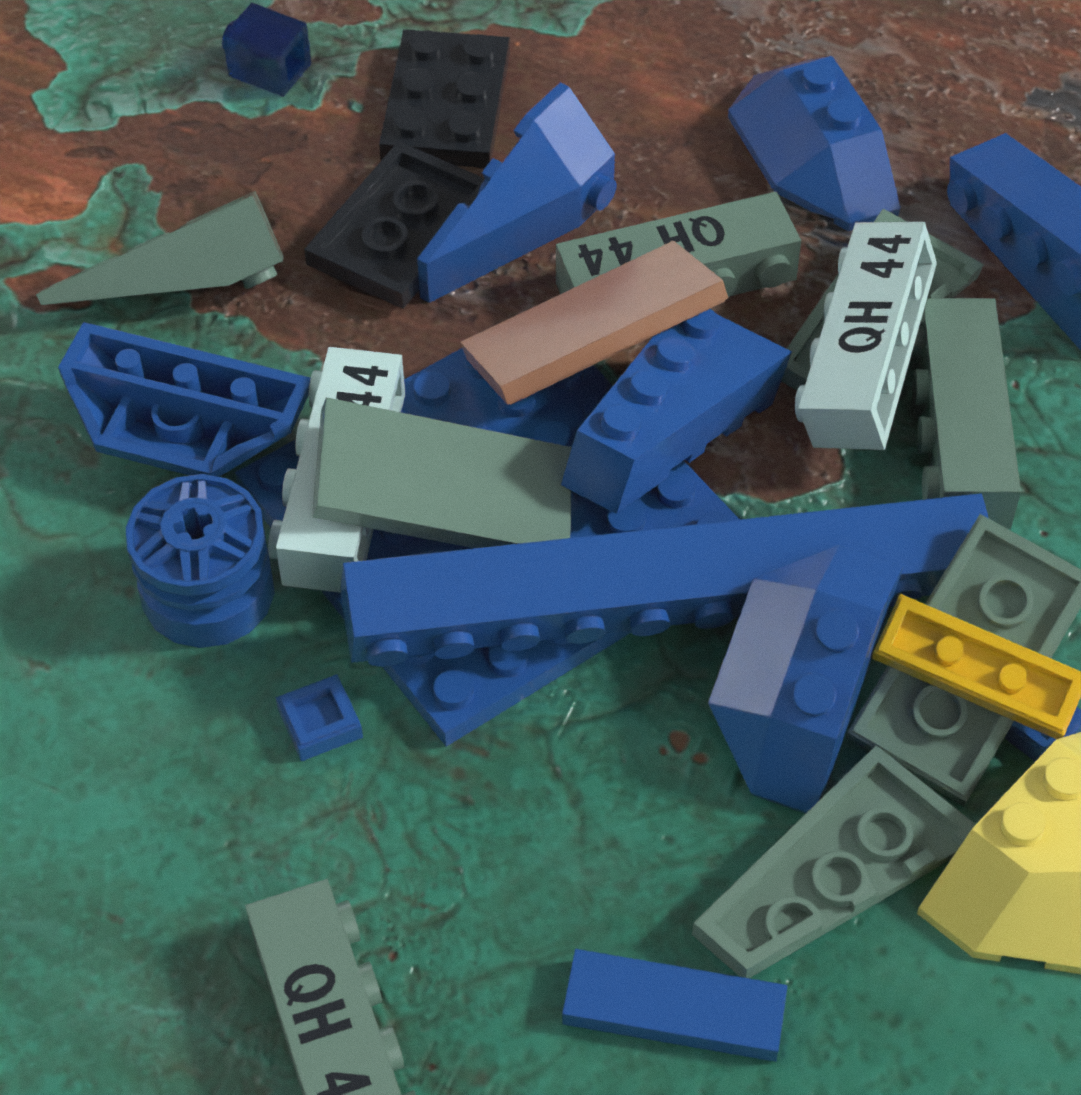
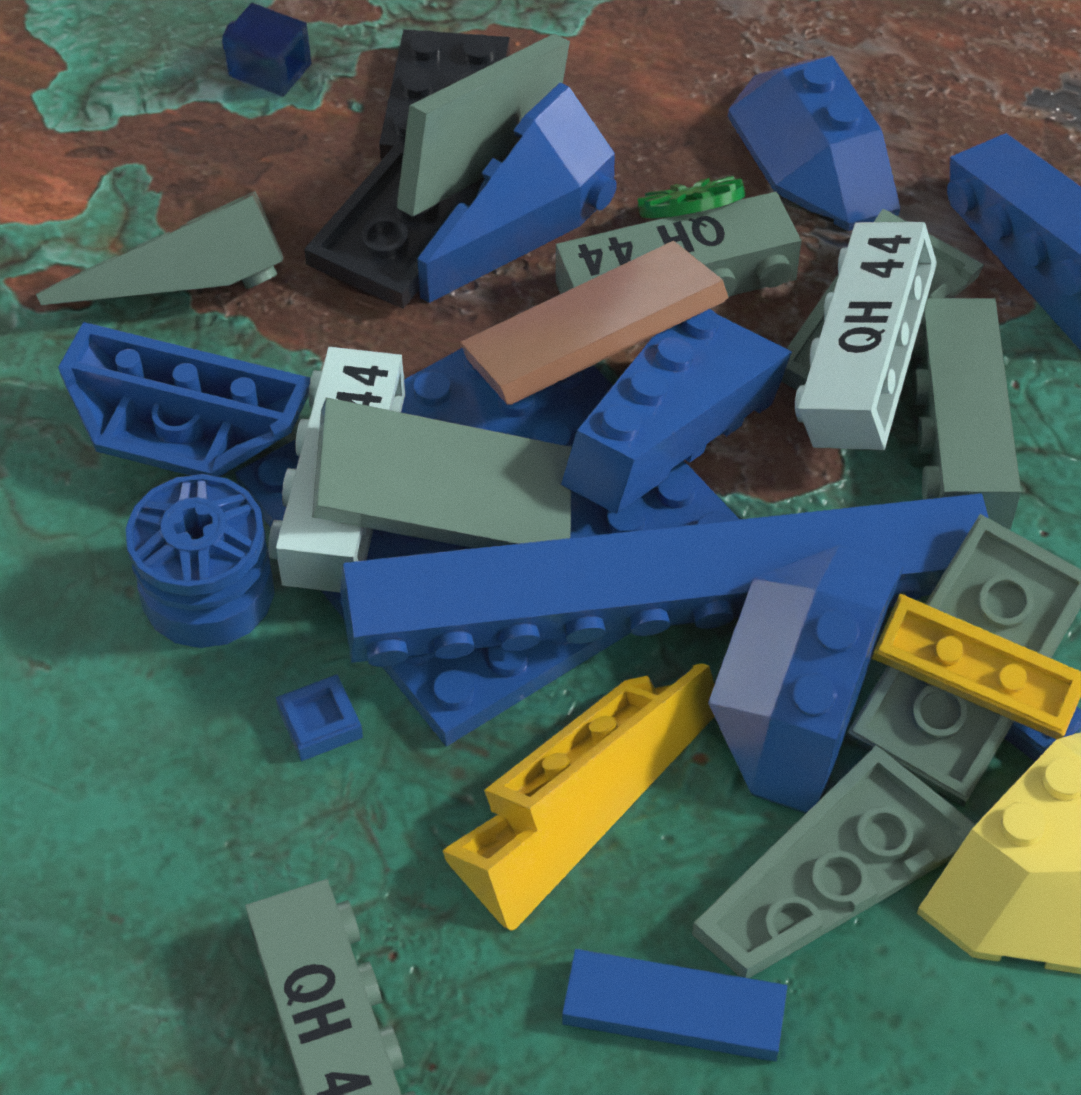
(472, 121): none -> sand green tile
(576, 790): none -> yellow wedge
(687, 200): none -> green wheel

